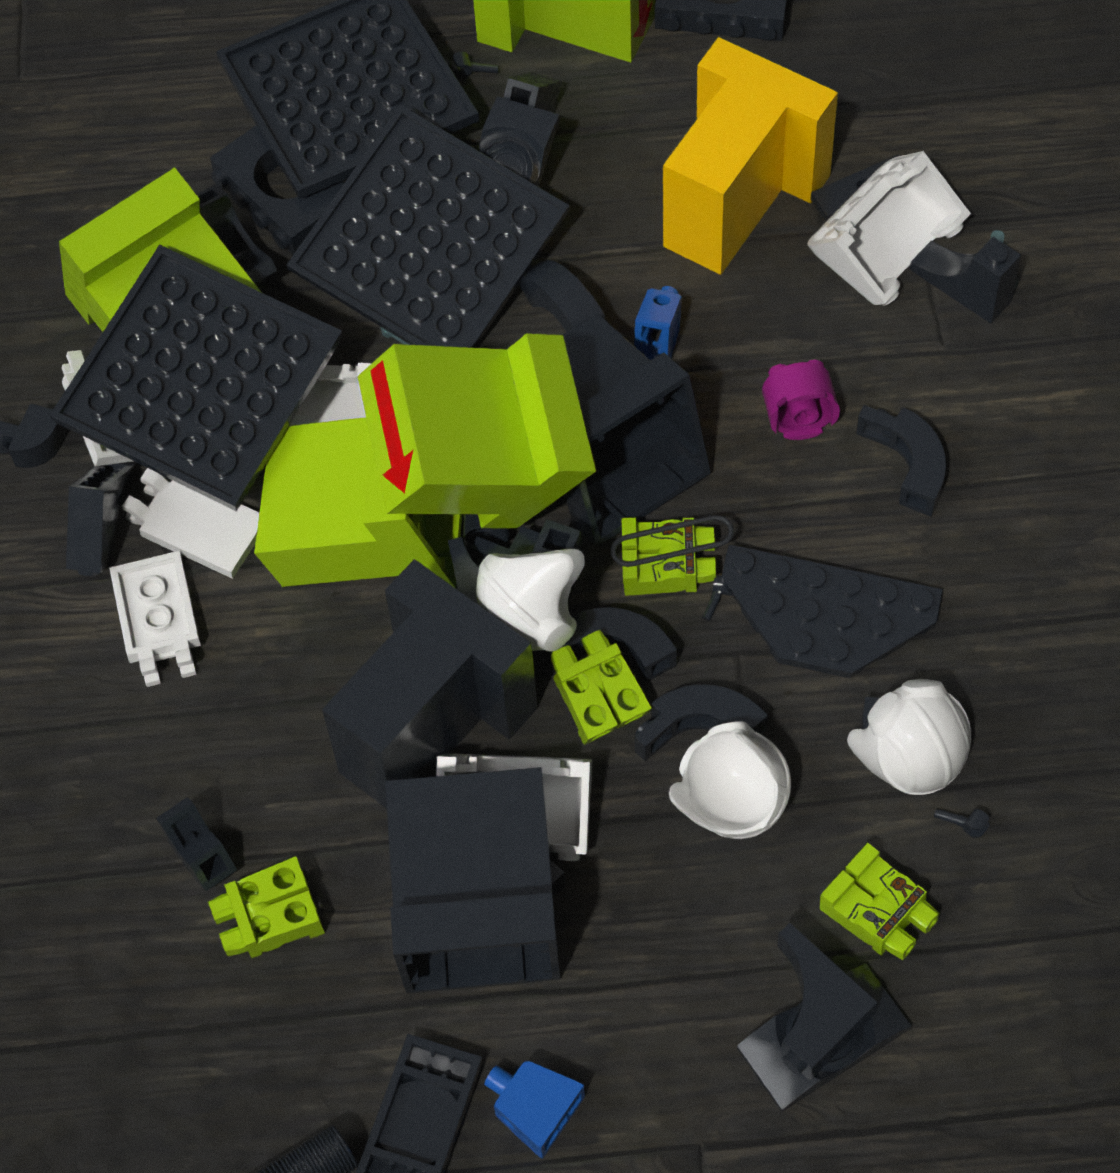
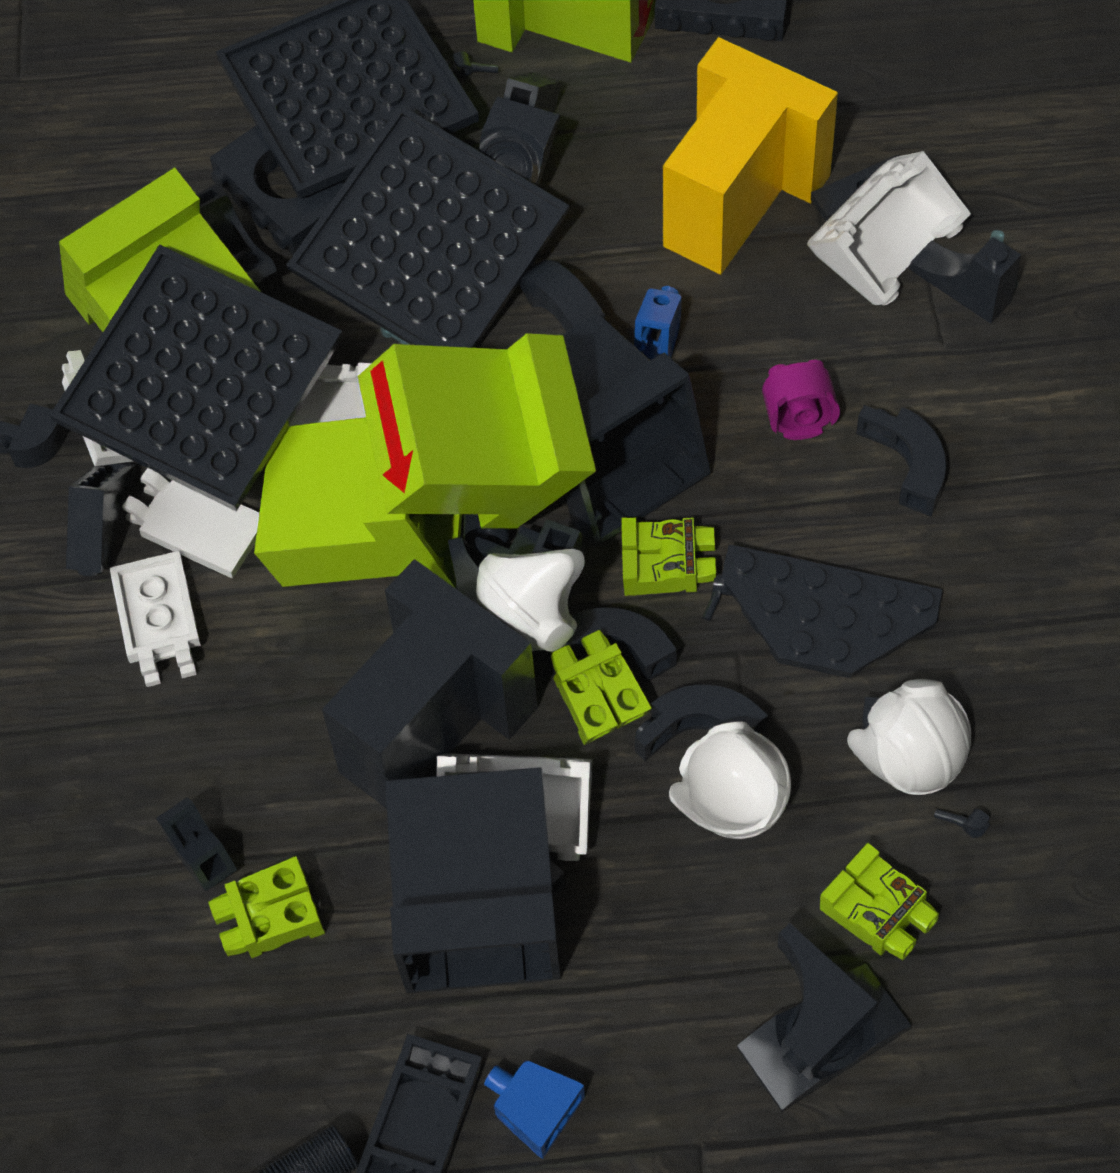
(676, 553): black piece -> none

